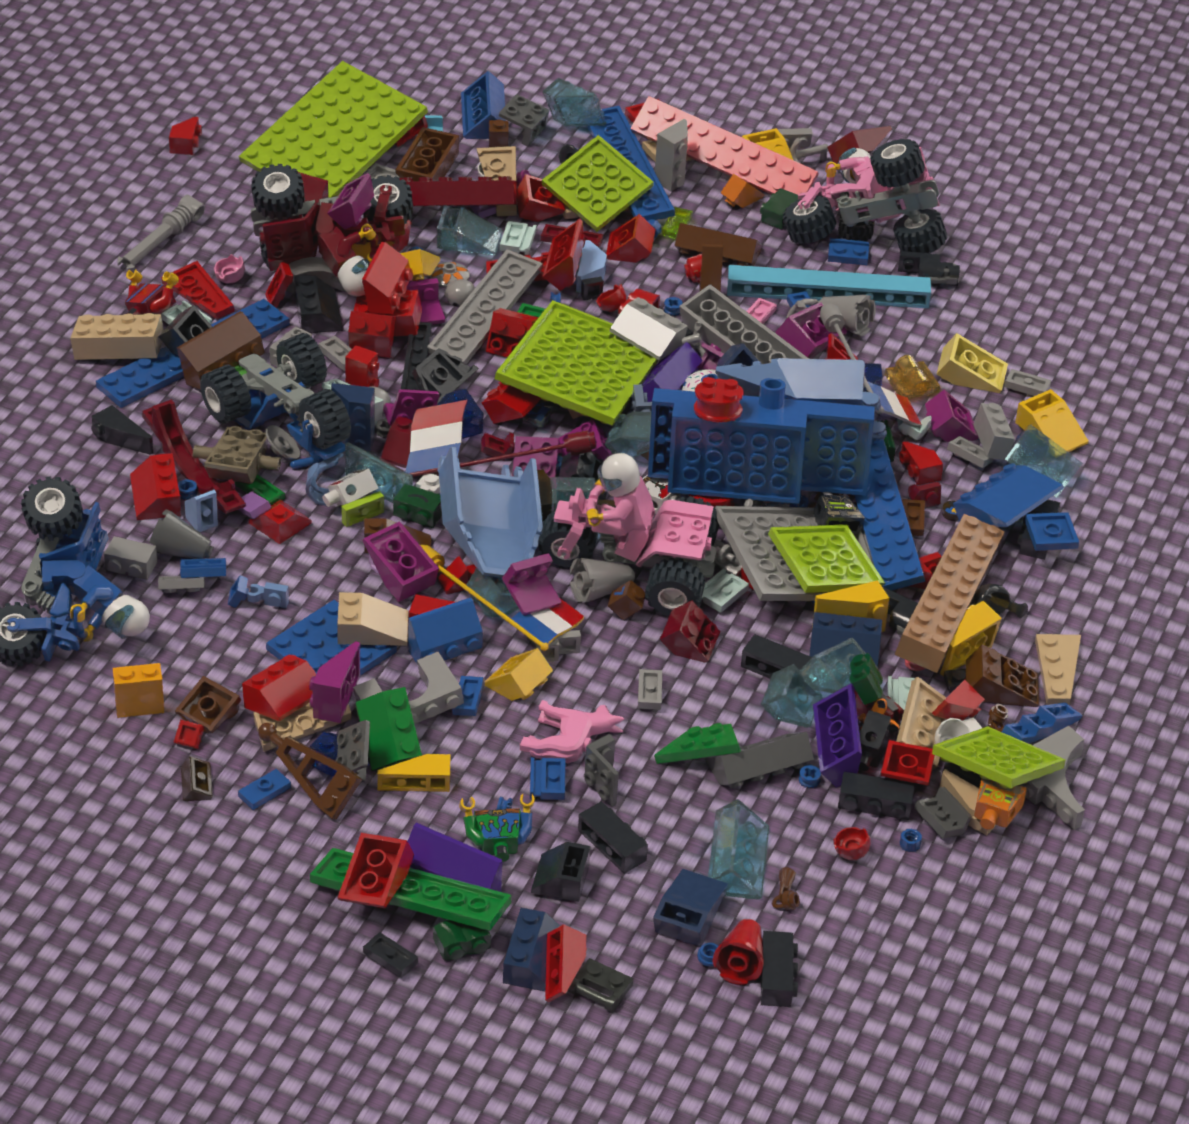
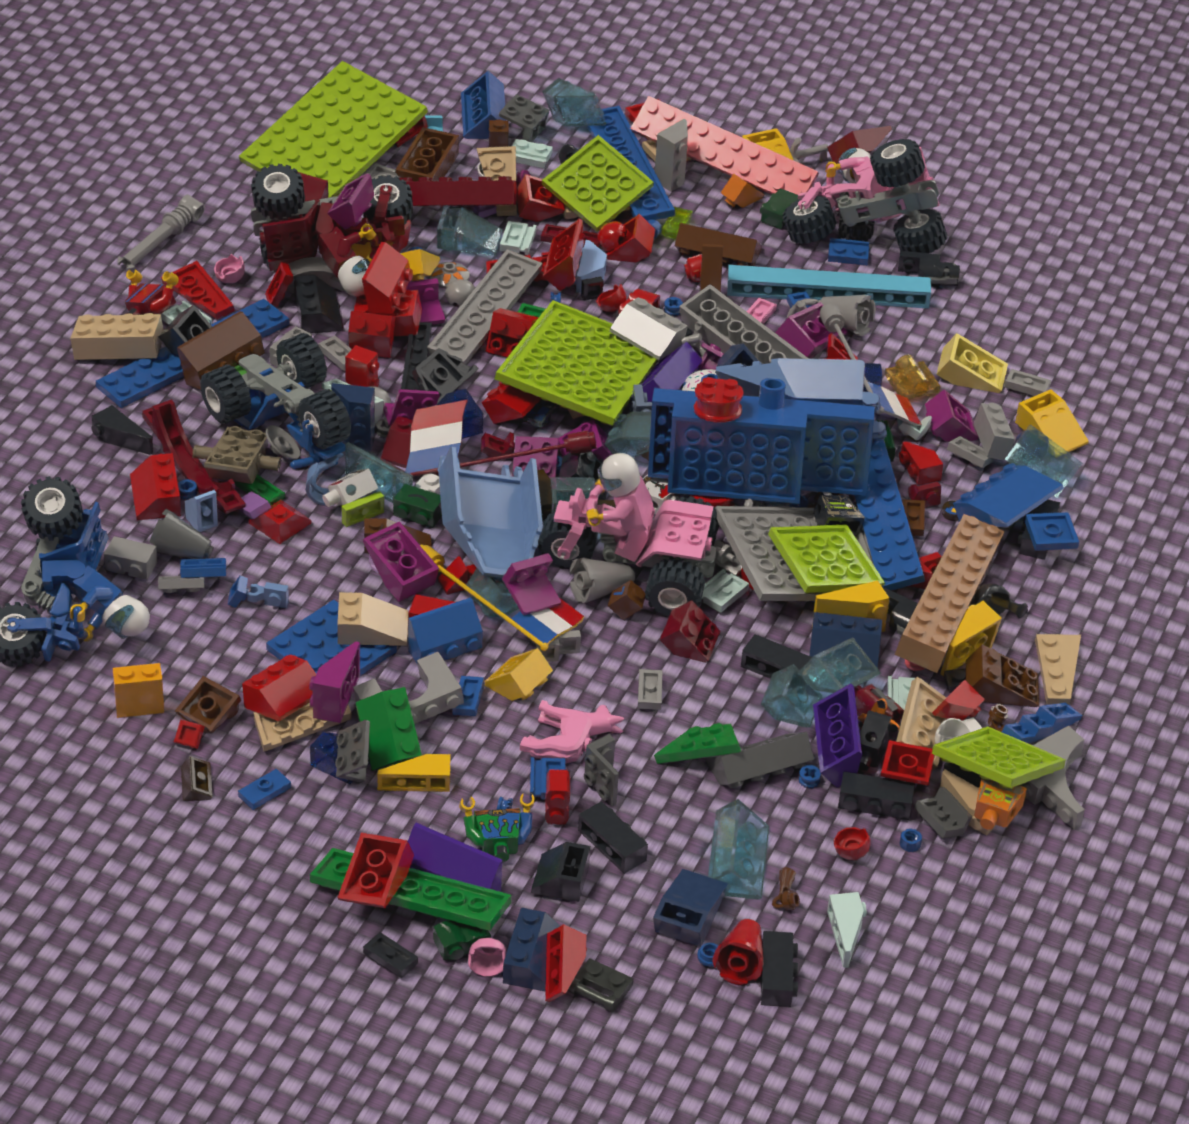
(185, 136): red slope -> none
(338, 790): reddish brown plate -> none
(487, 957): none -> bright pink hair
(532, 153): none -> light aqua plate
(557, 796): none -> red brick
(609, 235): none -> red hair
(803, 133): light grey plate -> none
(846, 919): none -> light aqua slope
(866, 678): dark green brick -> none

